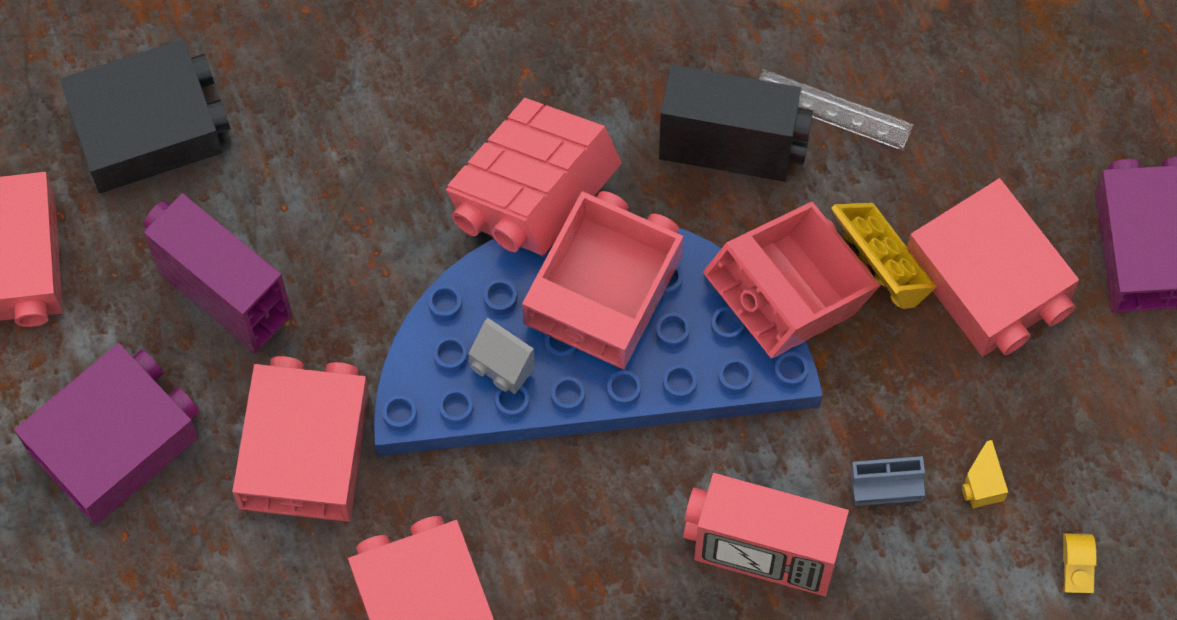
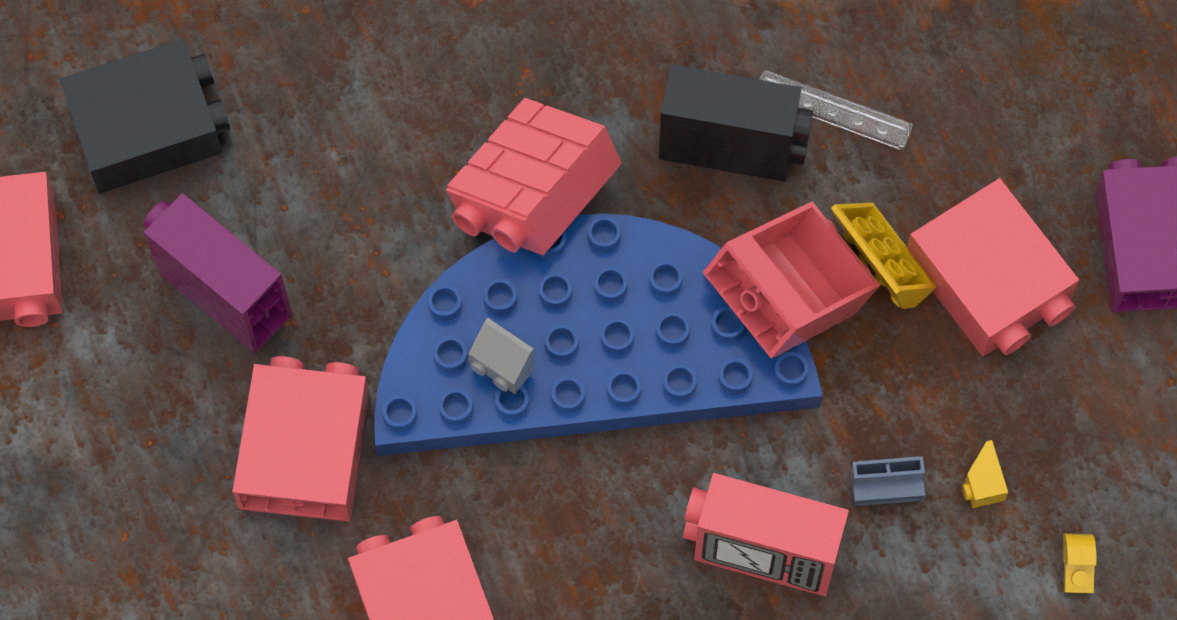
(109, 431): magenta brick -> none
(603, 277): coral brick -> none

